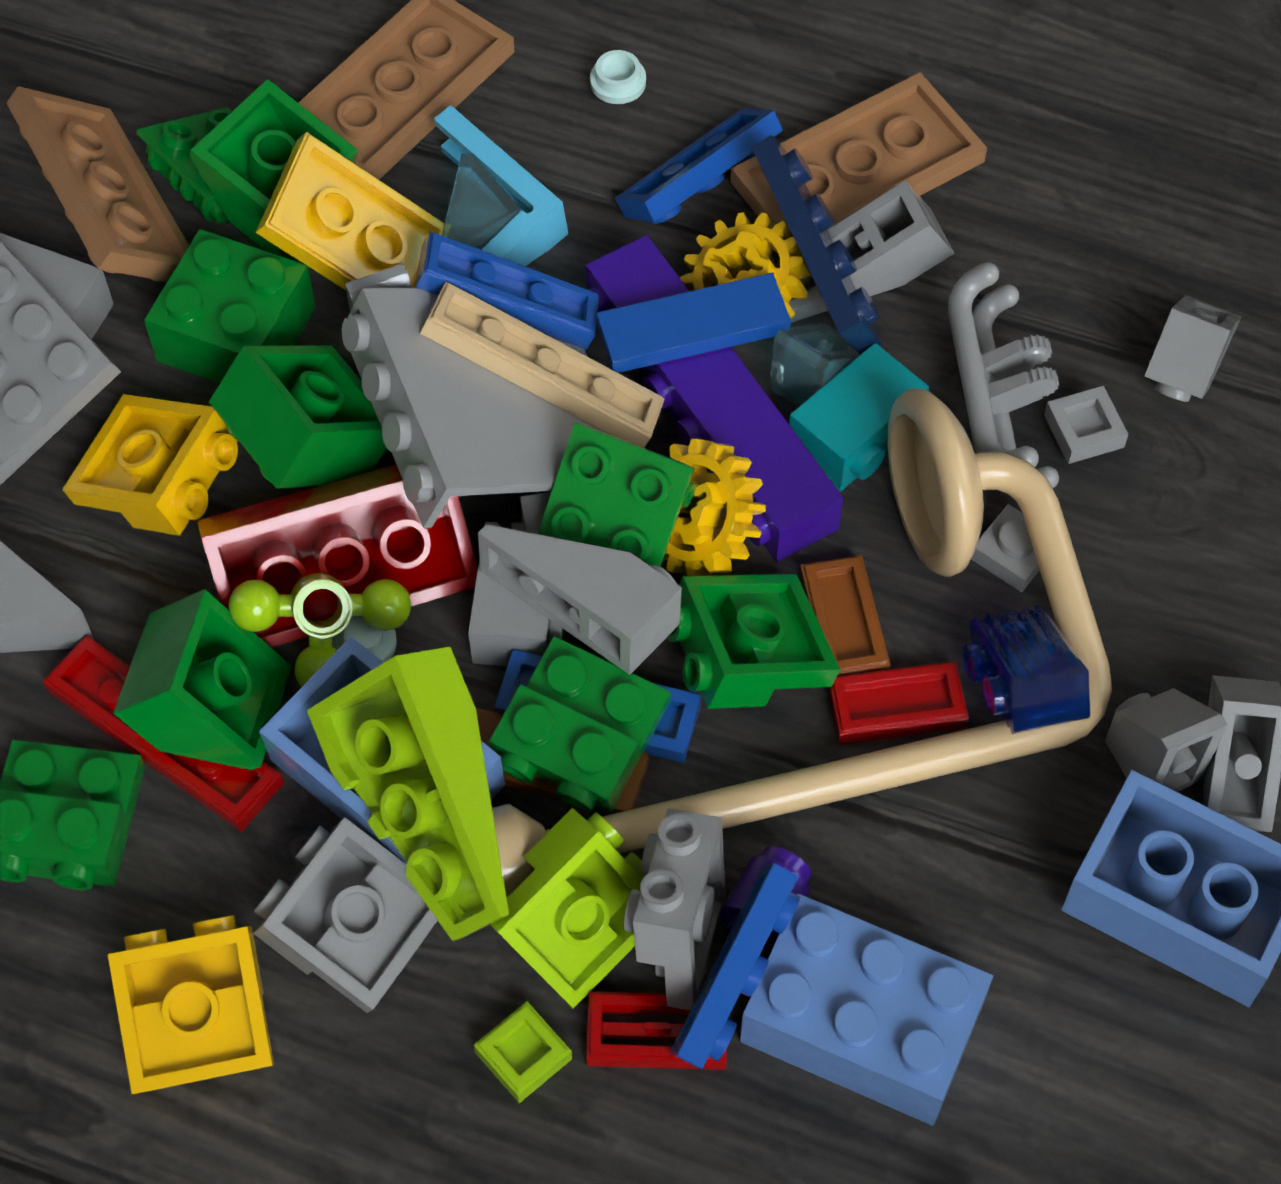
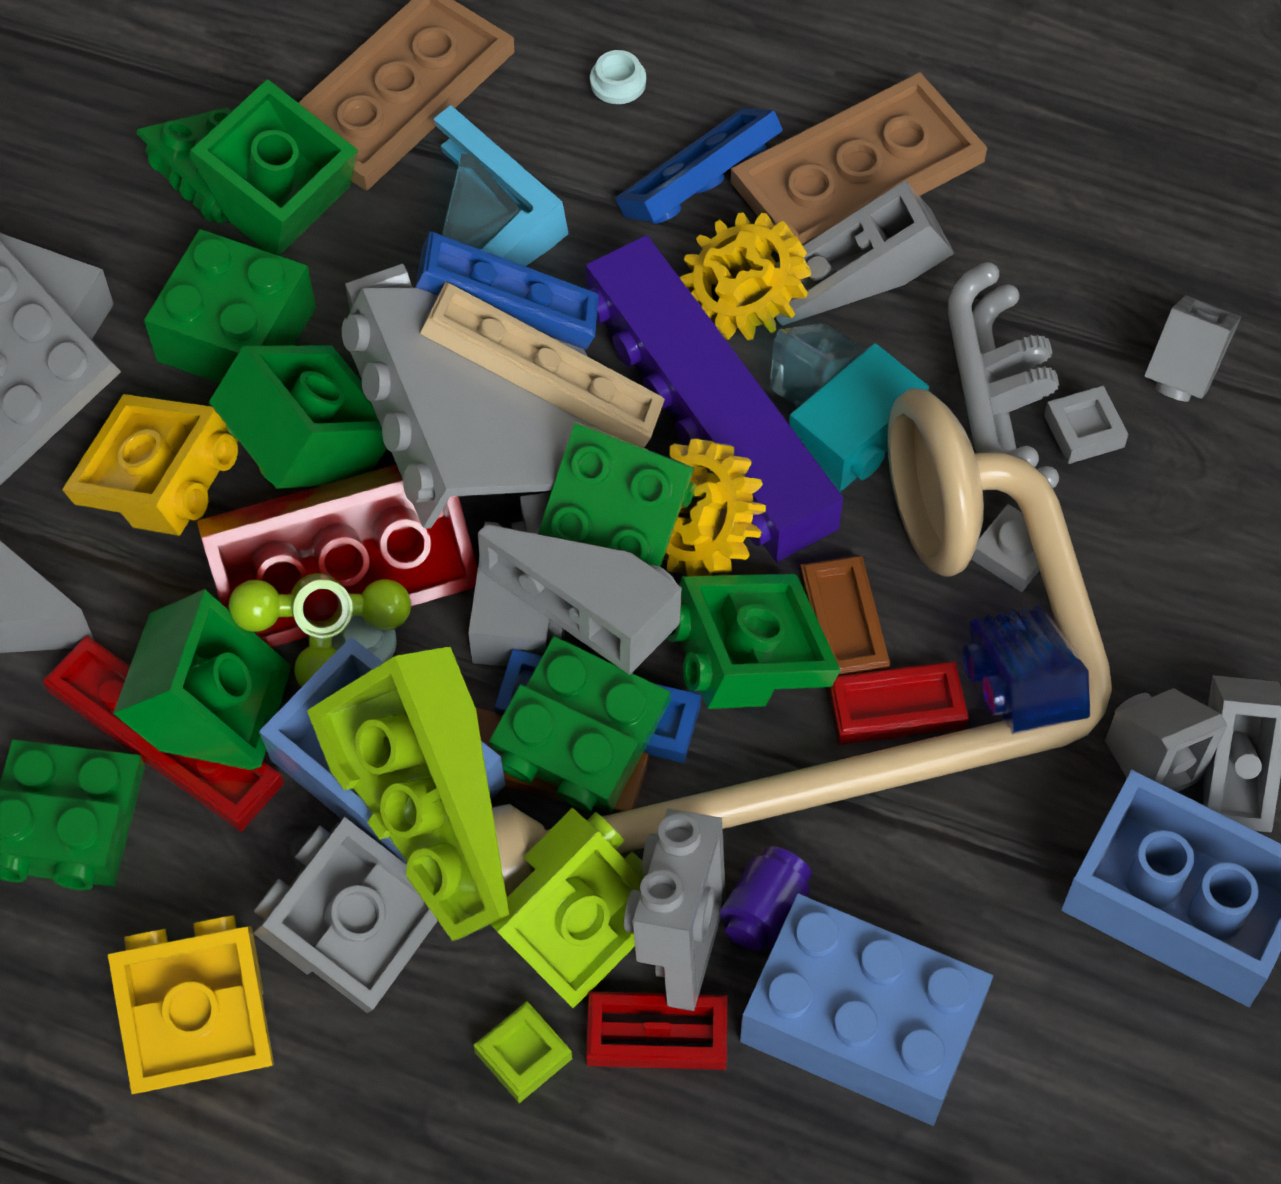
(100, 184): medium nougat plate -> none
(343, 217): yellow tile -> none
(692, 323): blue tile -> none
(737, 967): blue plate -> none
(827, 260): dark blue plate -> none

